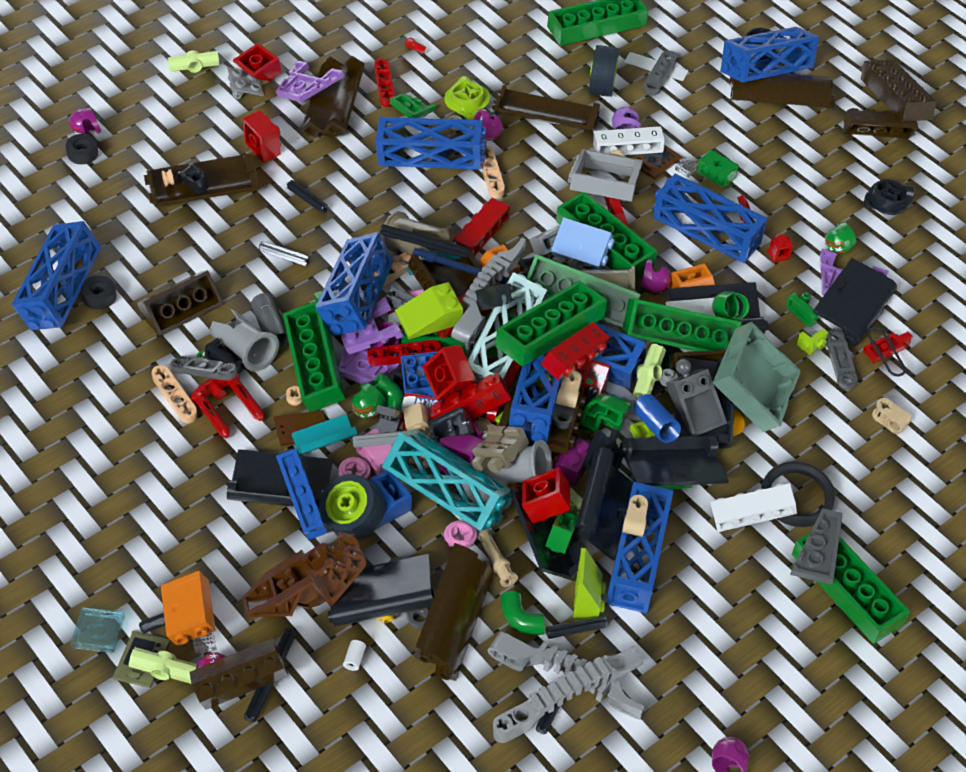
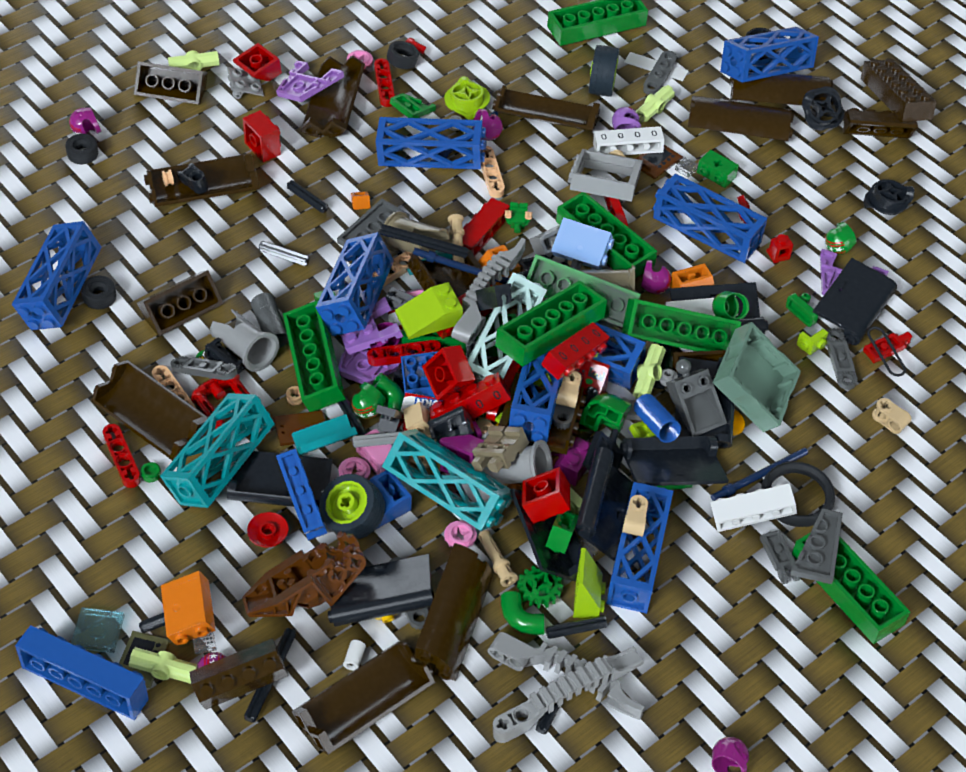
(82, 672): none -> blue brick
(121, 455): none -> red beam
(148, 408): none -> dark brown cylinder
(150, 472): none -> green tile
(170, 83): none -> slope
(246, 413): none -> teal piece
(267, 523): none -> red dish
(352, 416): none -> black axle
(360, 200): none -> orange slope
(362, 55): none -> bright pink gear
(363, 697): none -> dark brown cylinder
(370, 221): none -> dark grey wing
(405, 48): none -> black tyre
(456, 232): none -> tan pin
(518, 216): none -> green piece
(539, 587): none -> green gear
(655, 103): none -> yellowish green piece
(730, 489): none -> dark blue bar
(740, 118): none -> dark brown cylinder
(779, 554): none -> dark grey hinge
(814, 121): none -> black piece

